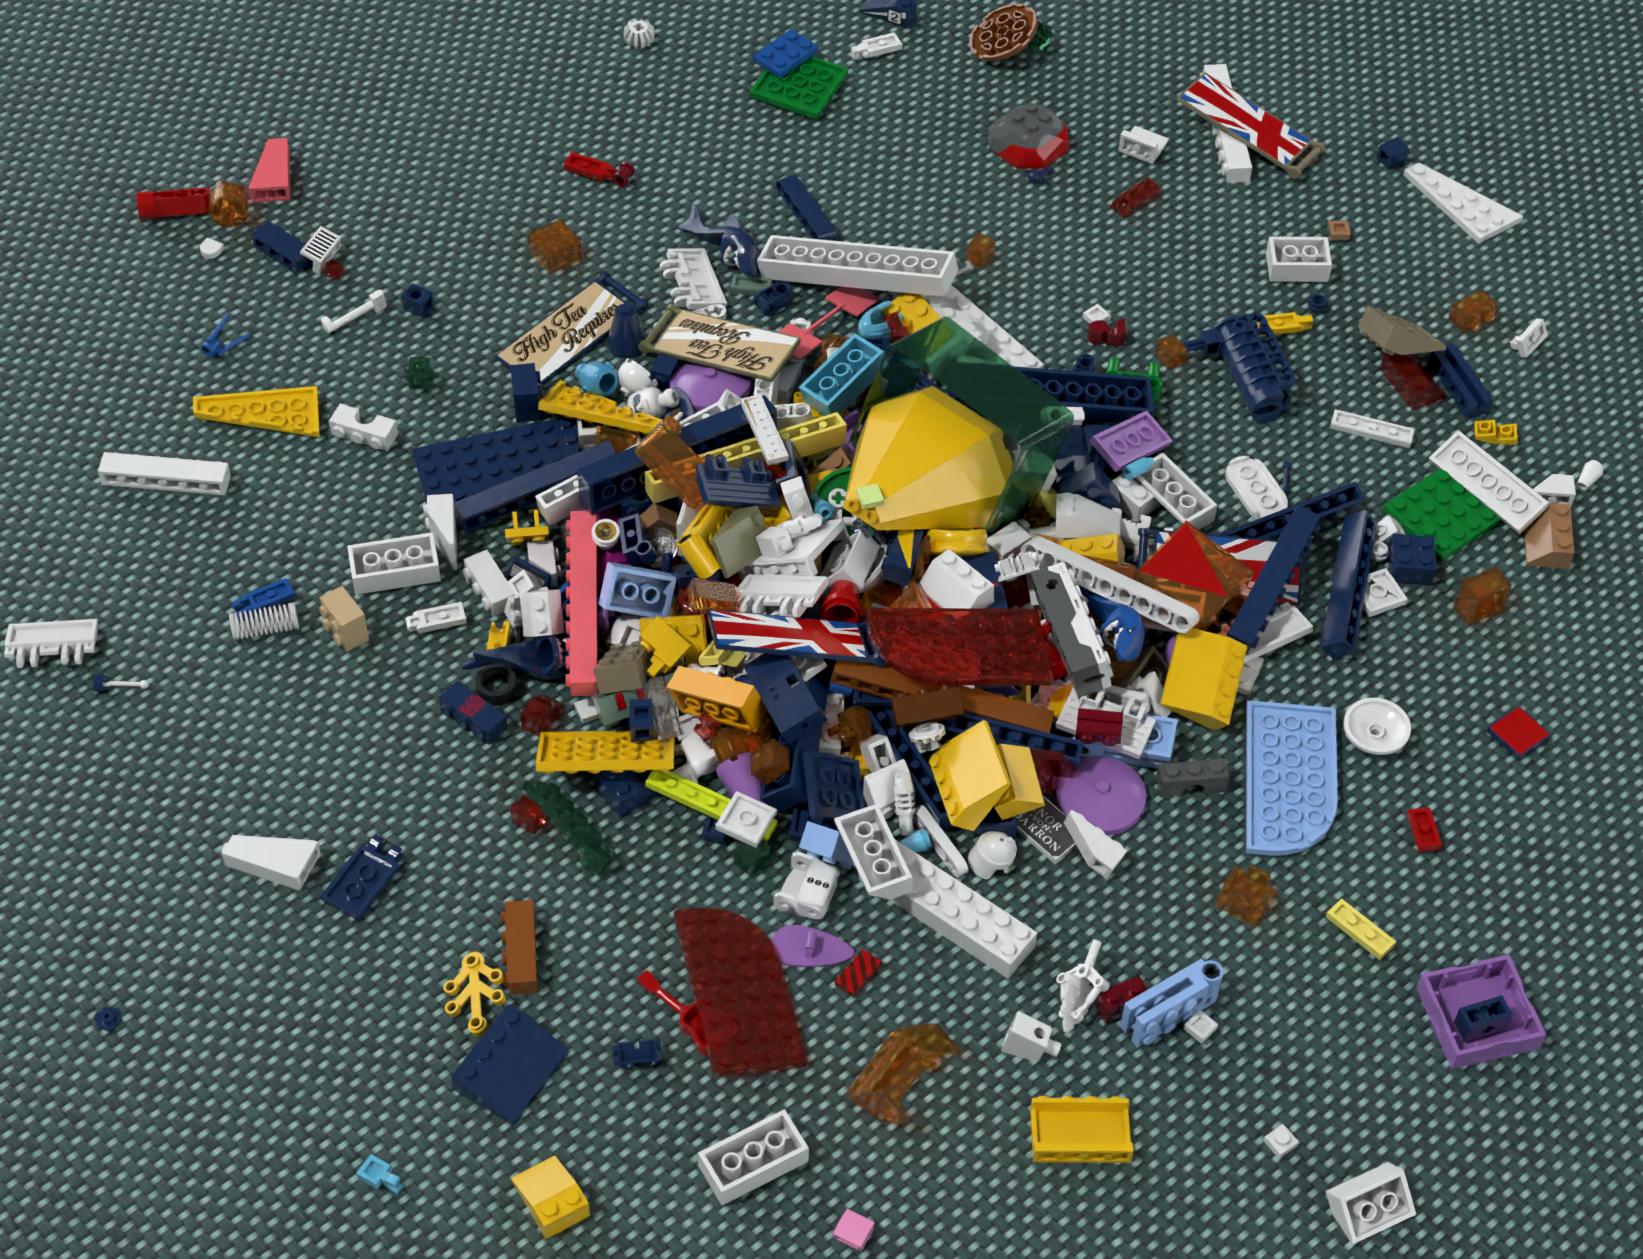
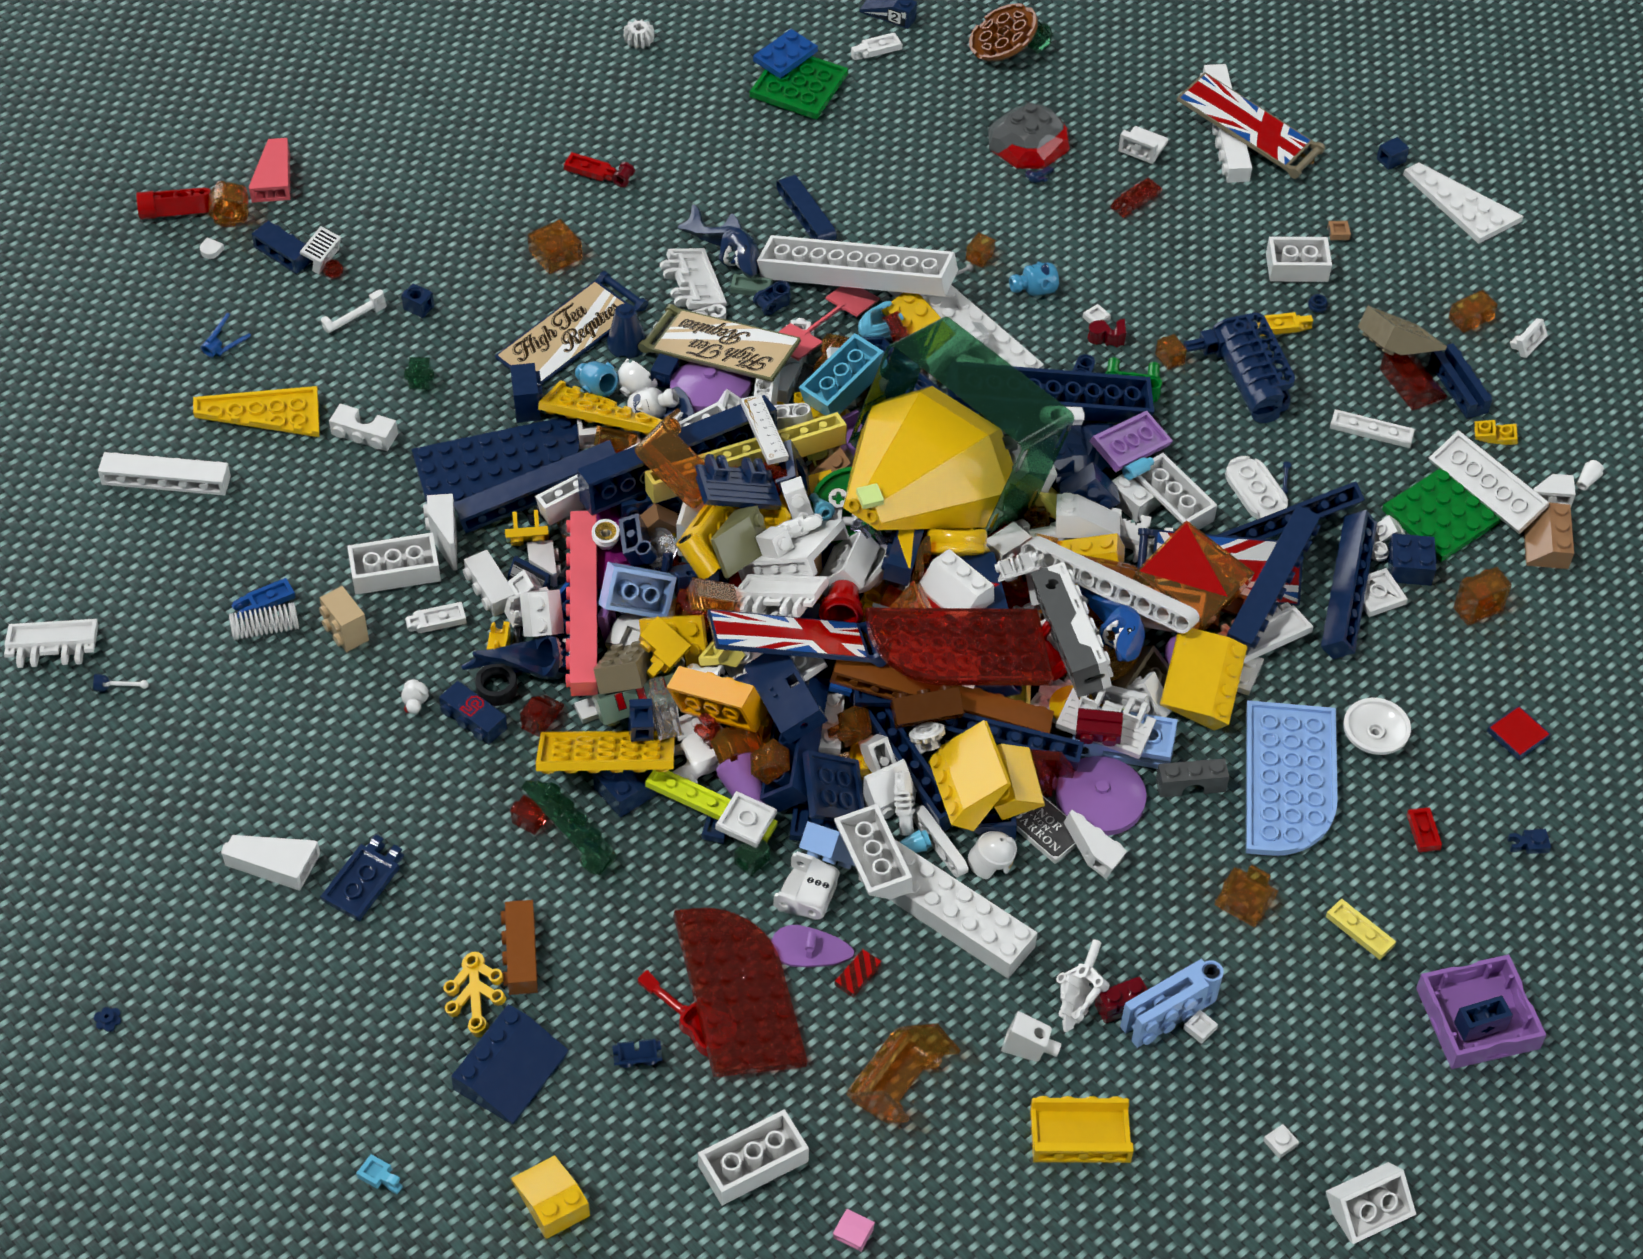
(414, 695): none -> white animal
(1036, 279): none -> dark azure piece
(1533, 841): none -> dark blue plate

